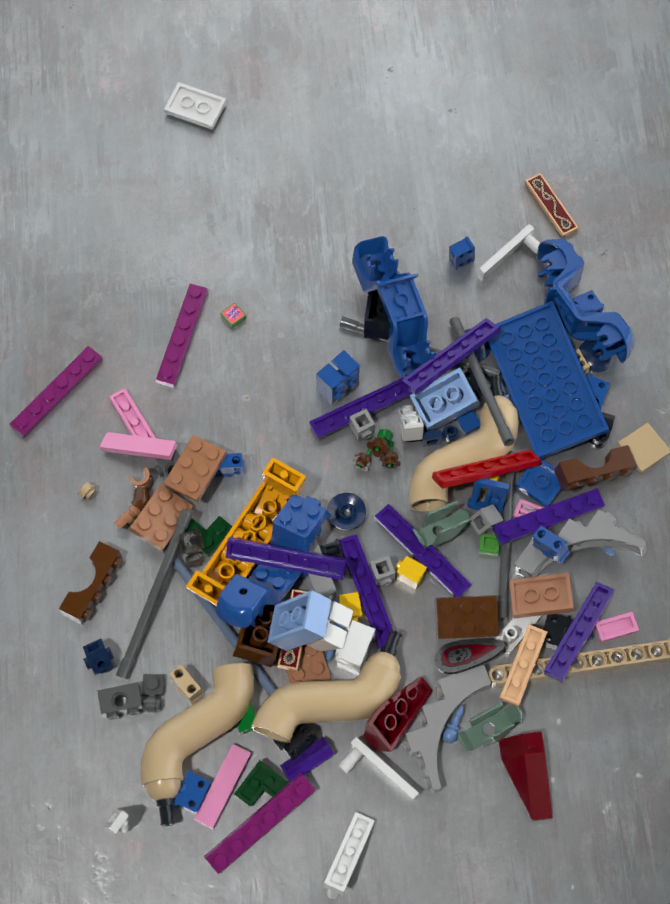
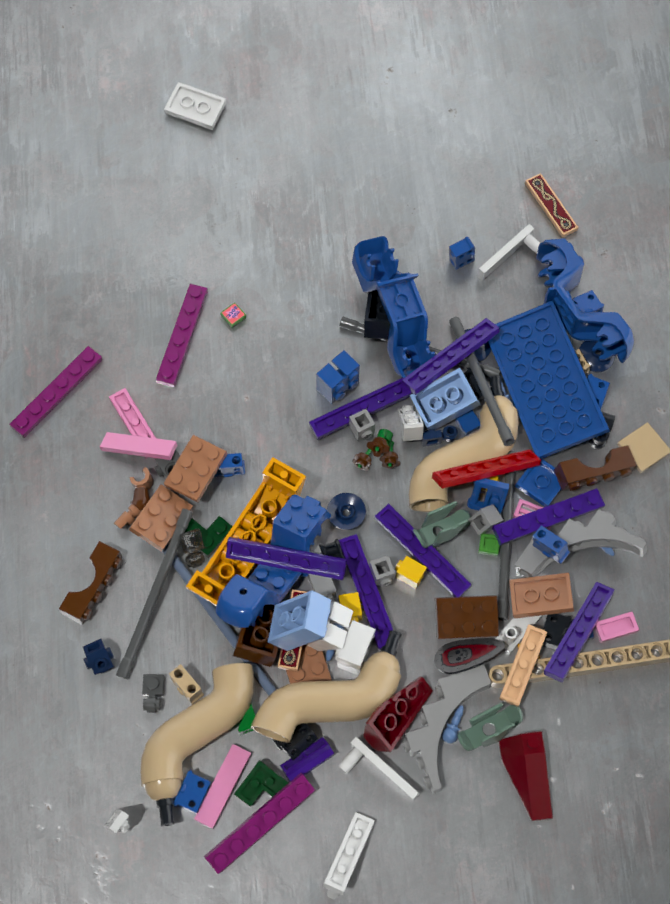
(86, 491): tan plate -> none
(109, 697): dark grey brick -> none

